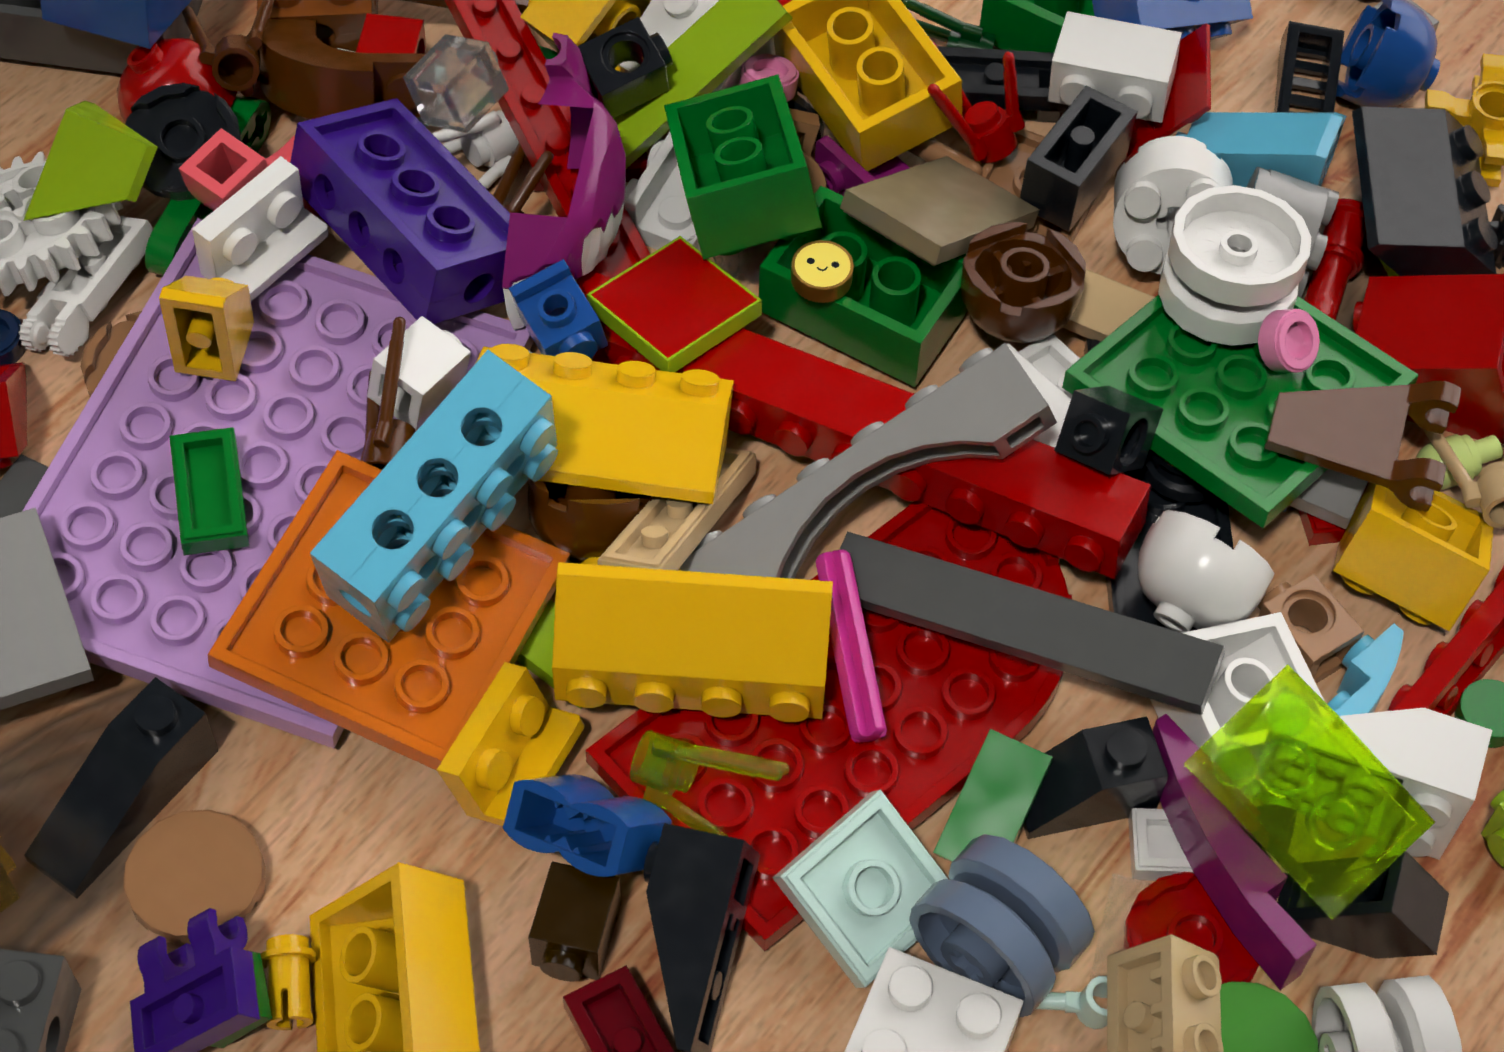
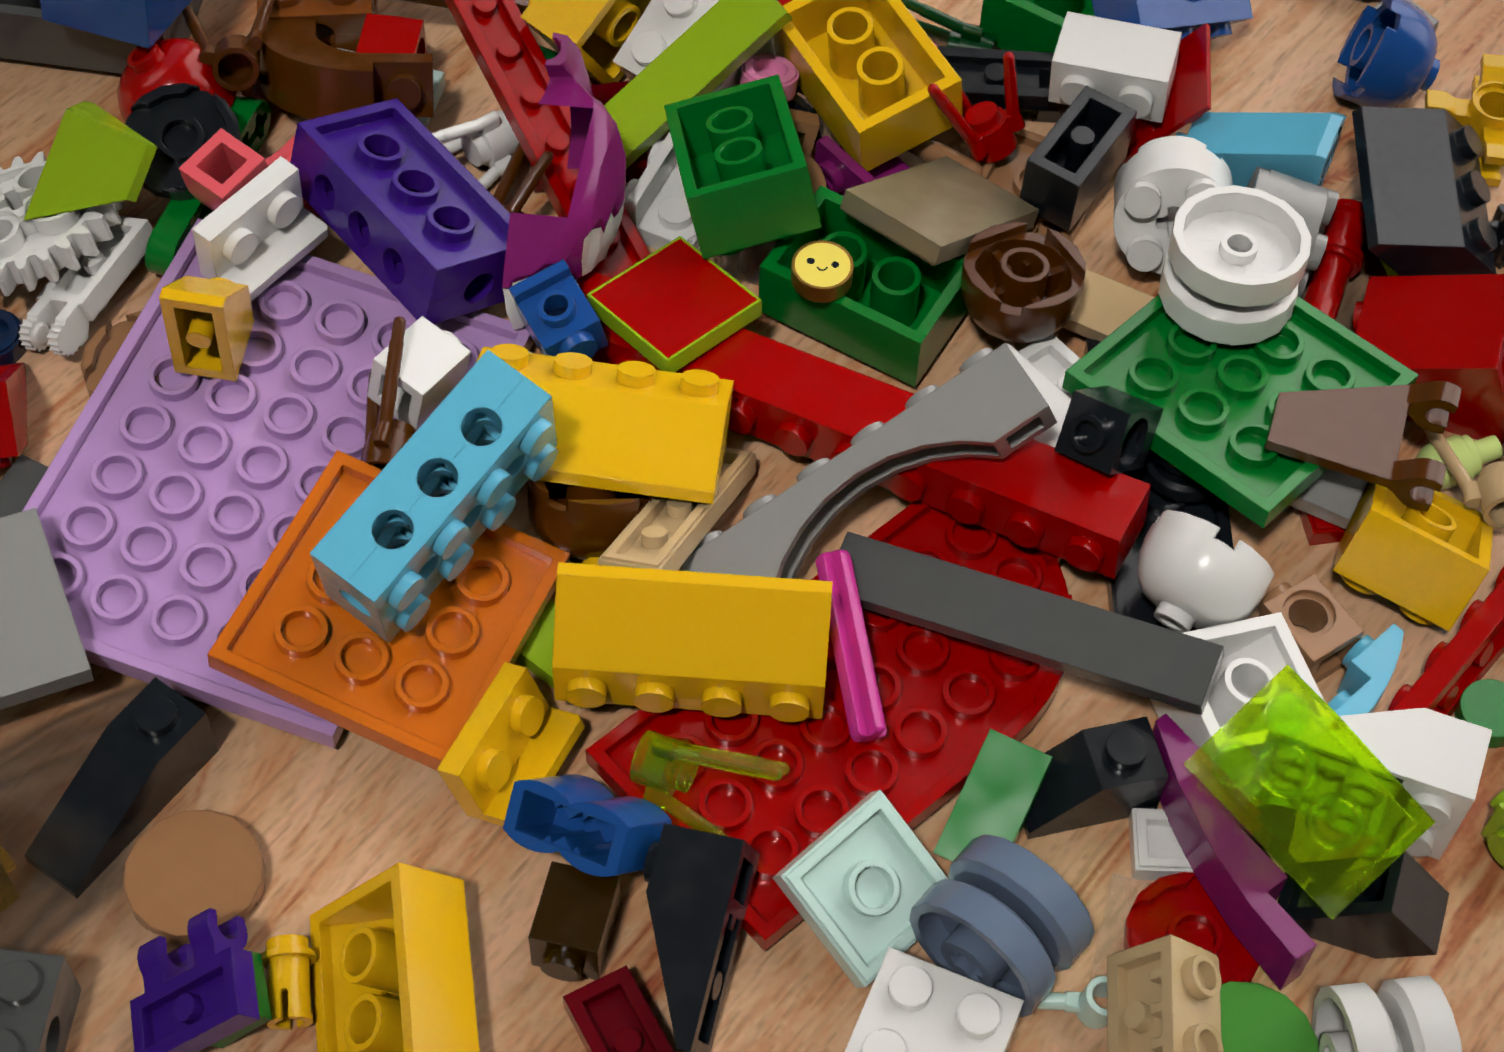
(209, 491): green tile -> none
(456, 83): clear brick -> none
(625, 43): black brick -> none
(1288, 340): bright pink tile -> none
(1314, 43): black slope -> none

